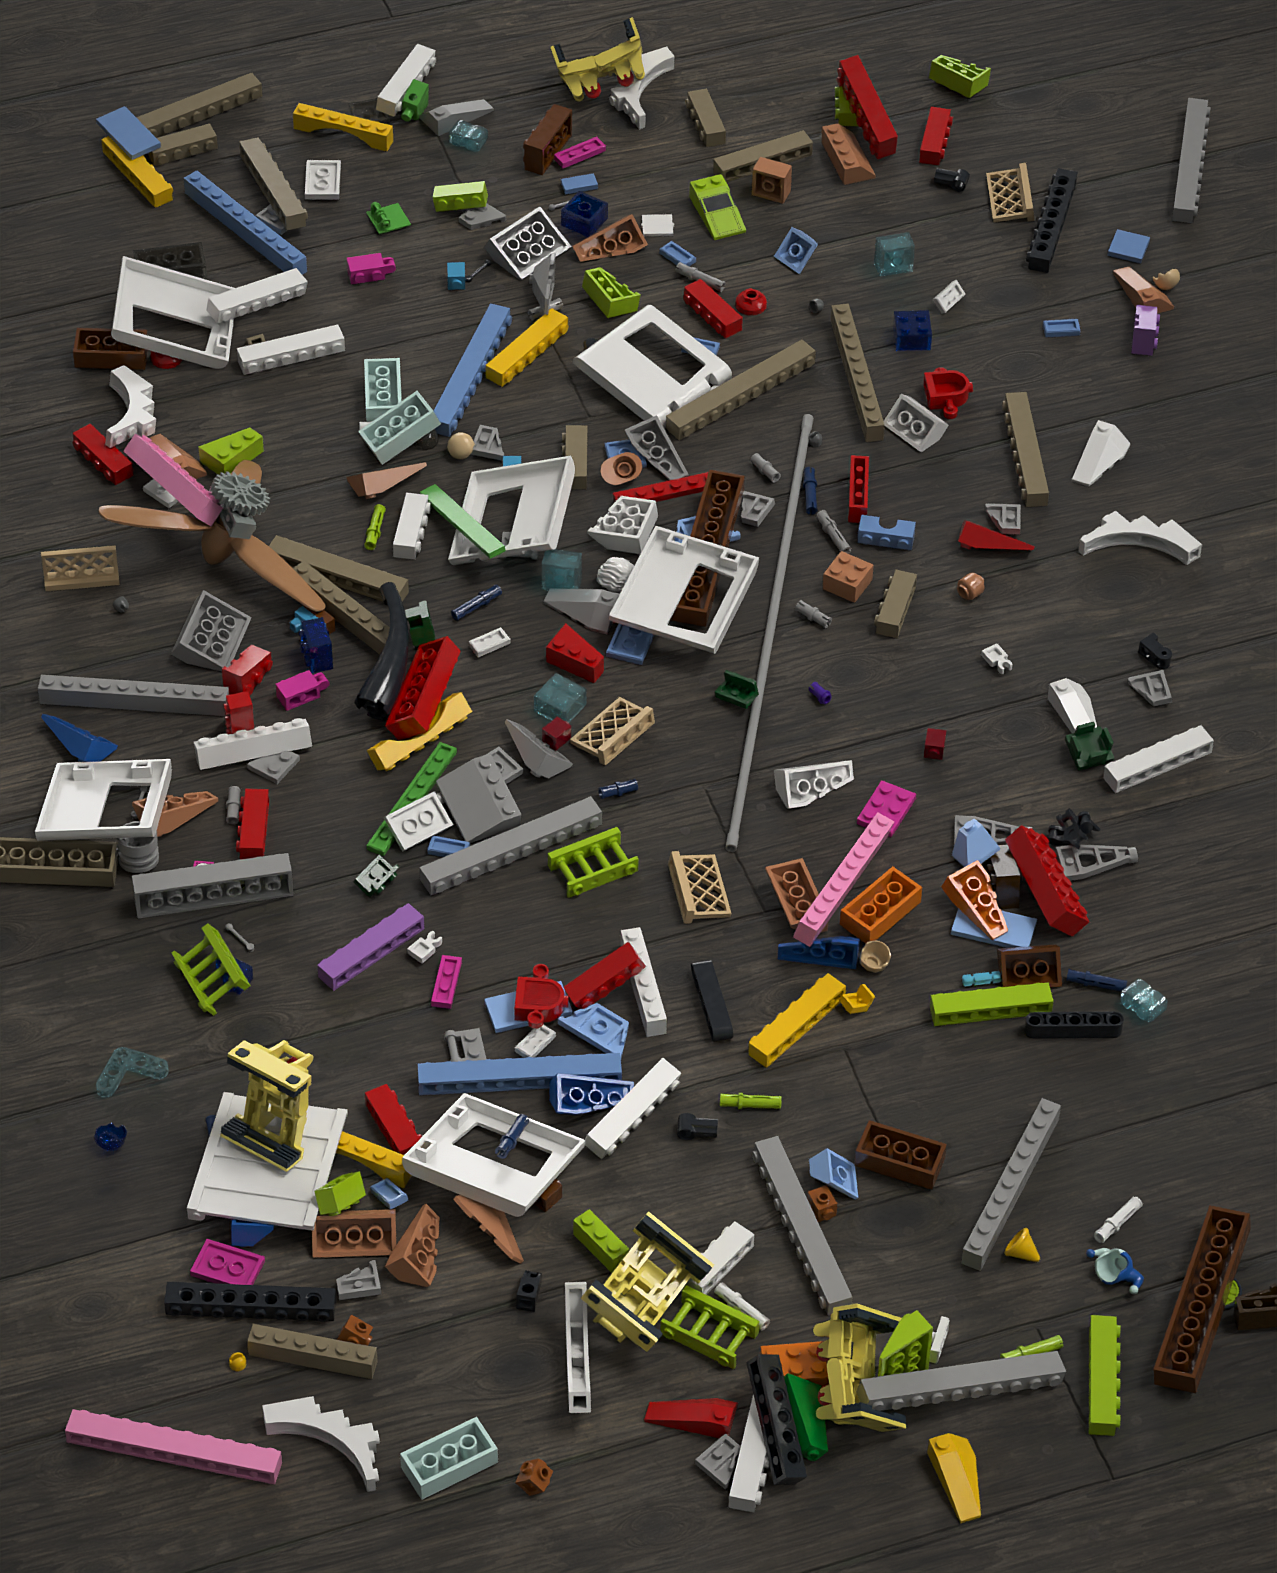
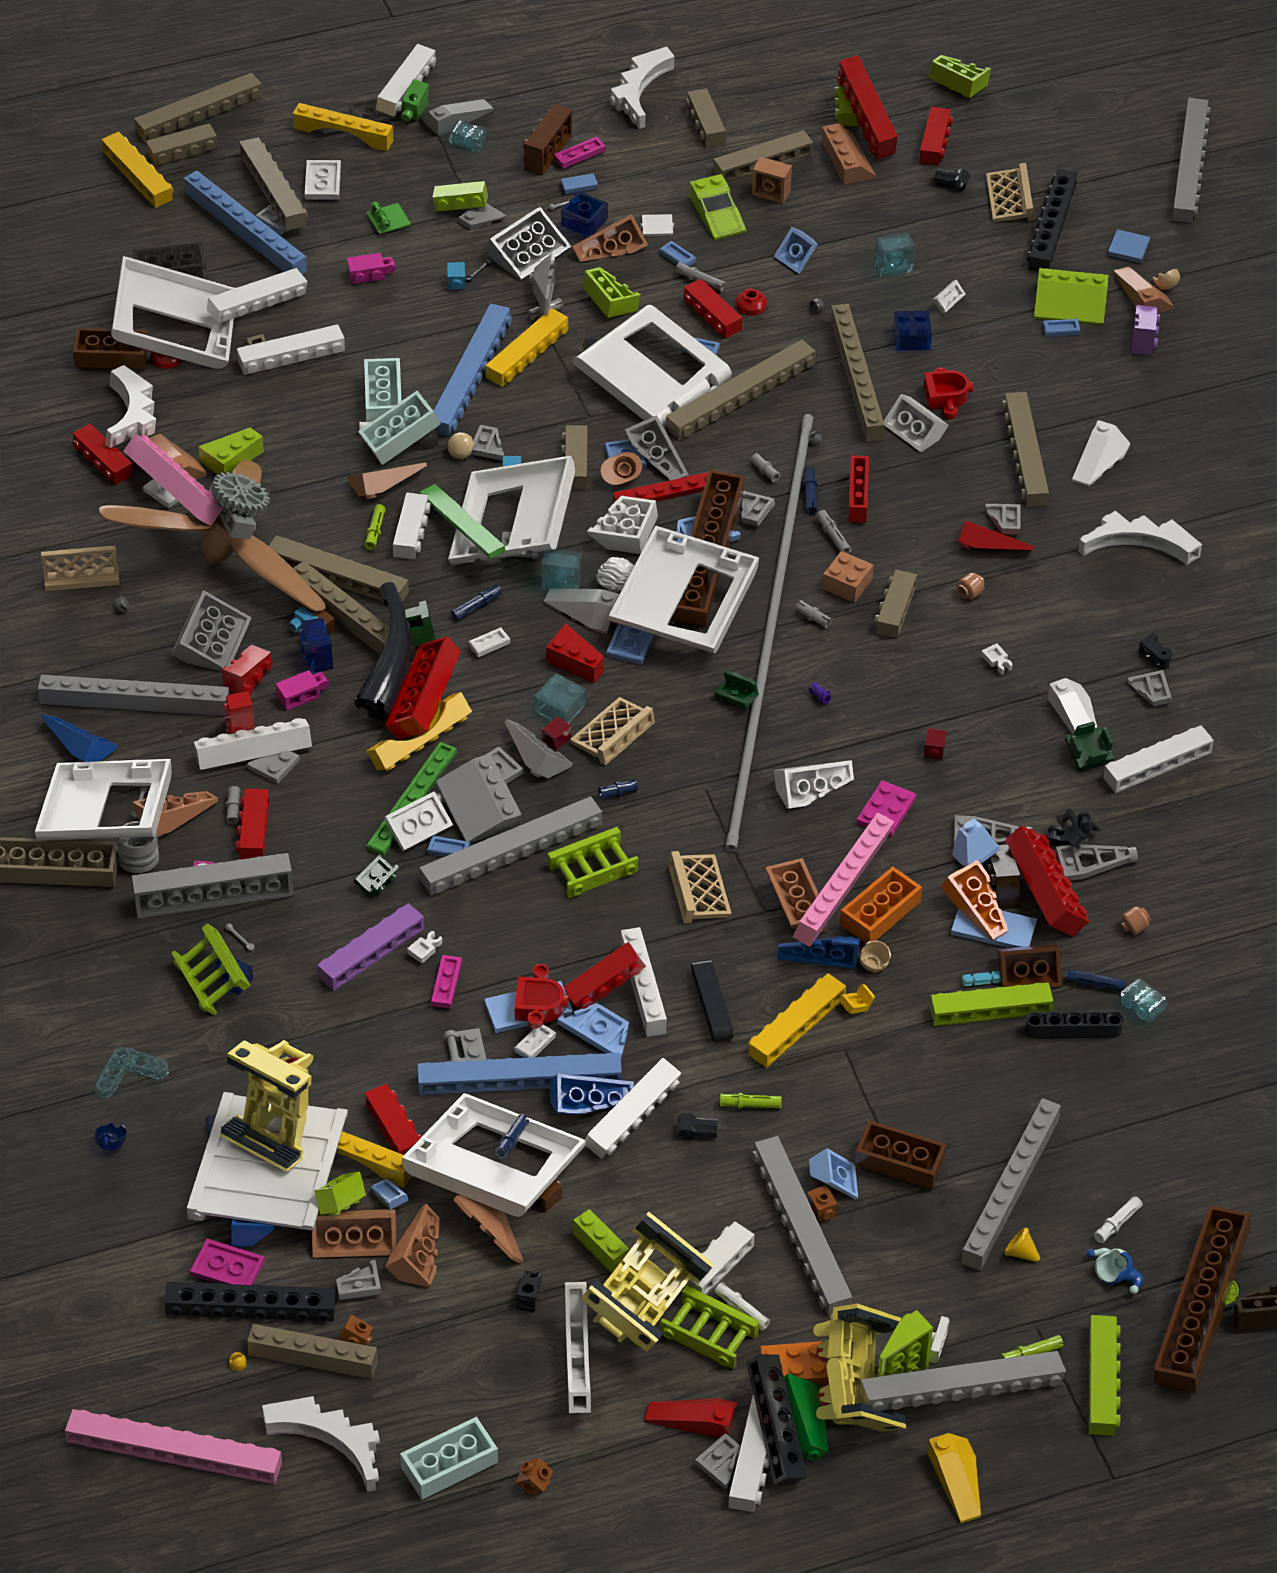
(128, 133): medium blue tile -> none
(615, 60): light yellow container -> none
(898, 537): medium blue arch -> none
(1071, 296): none -> lime slope
(1135, 920): none -> nougat head

